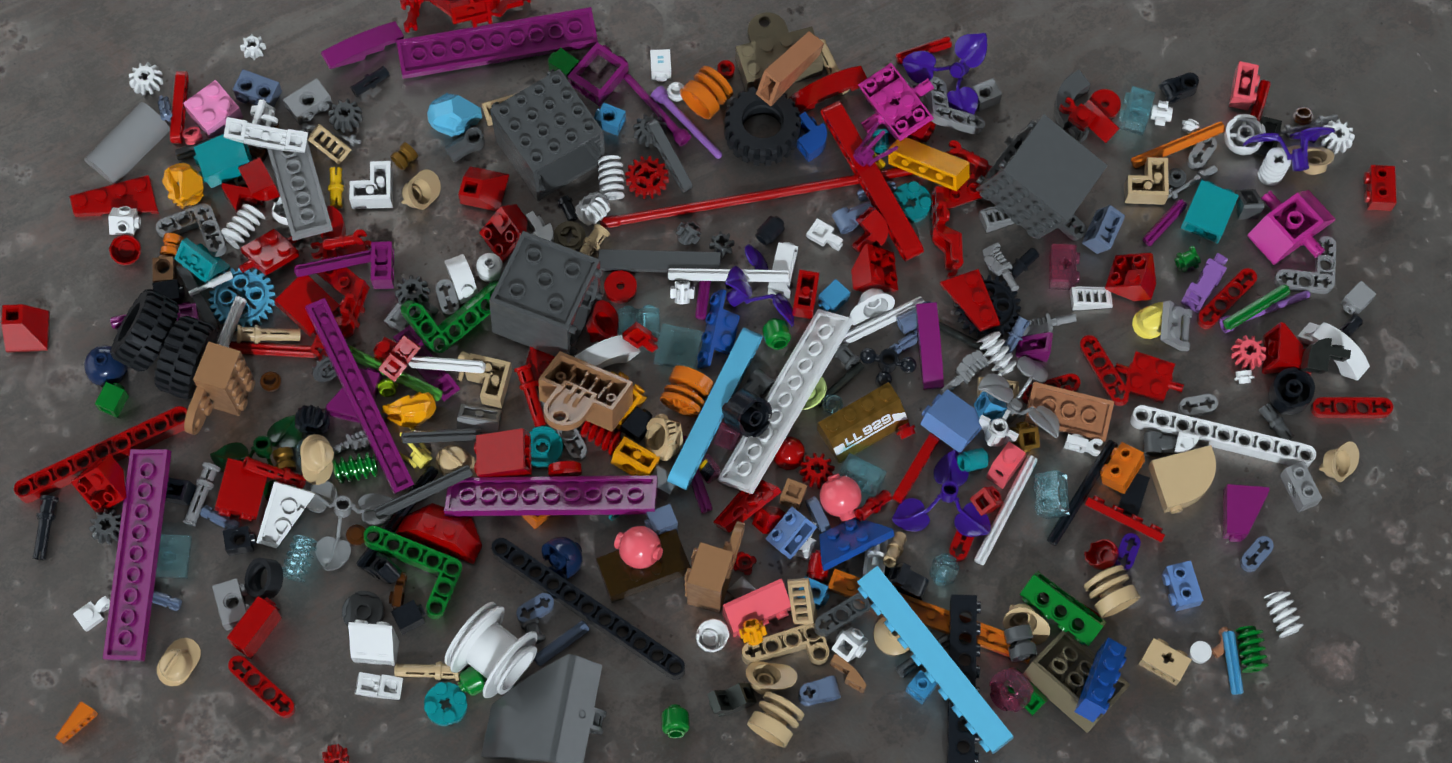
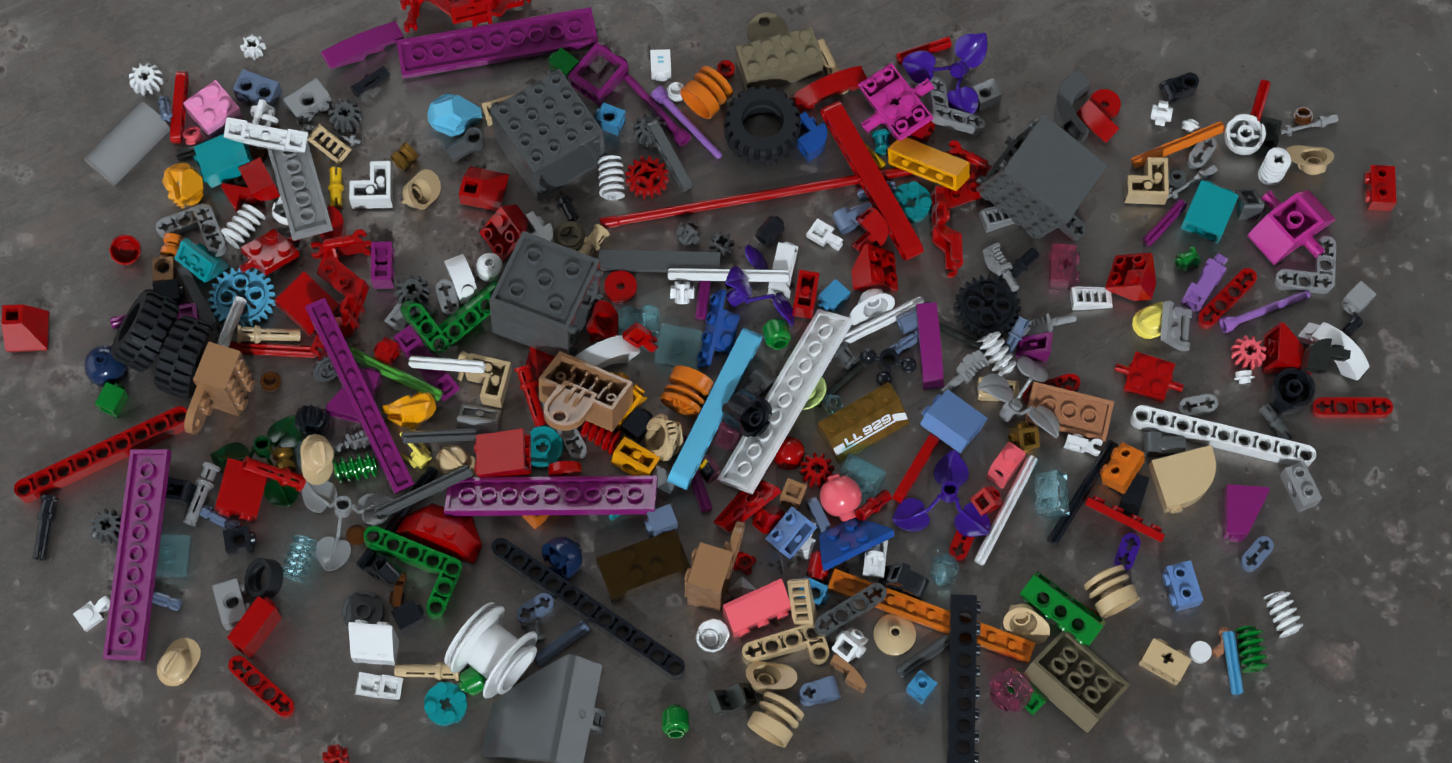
(77, 720): orange slope -> none
(102, 484): red slope -> none
(123, 221): white brick -> none
(132, 193): red wing -> none
(212, 283): white piece -> none
(282, 511): white wing -> none
(332, 263): magenta axle -> none
(387, 387): lime plate -> none
(399, 357): slope -> none
(592, 208): white gear -> none
(639, 547): coral brick -> none
(753, 632): light orange gear -> none
(788, 68): nougat slope -> none
(864, 154): magenta plant -> none
(894, 549): tan pin -> none
(905, 431): red plate -> none
(935, 660): medium azure brick -> none
(972, 296): red wing -> none
(973, 460): teal brick -> none
(989, 406): dark azure brick -> none
(997, 430): white brick -> none
(1020, 643): dark grey wheel -> none
(1079, 116): red plate -> none
(1100, 680): blue brick -> none
(1102, 554): red hair -> none
(1103, 229): sand blue brick -> none
(1104, 370): red beam -> none
(1137, 110): clear light blue brick -> none
(1185, 441): white tile -> none
(1243, 86): coral brick -> none
(1256, 307): green axle -> none
(1300, 156): dark purple plant -> none
(1340, 139): white gear -> none
(1341, 461): tan piece -> none

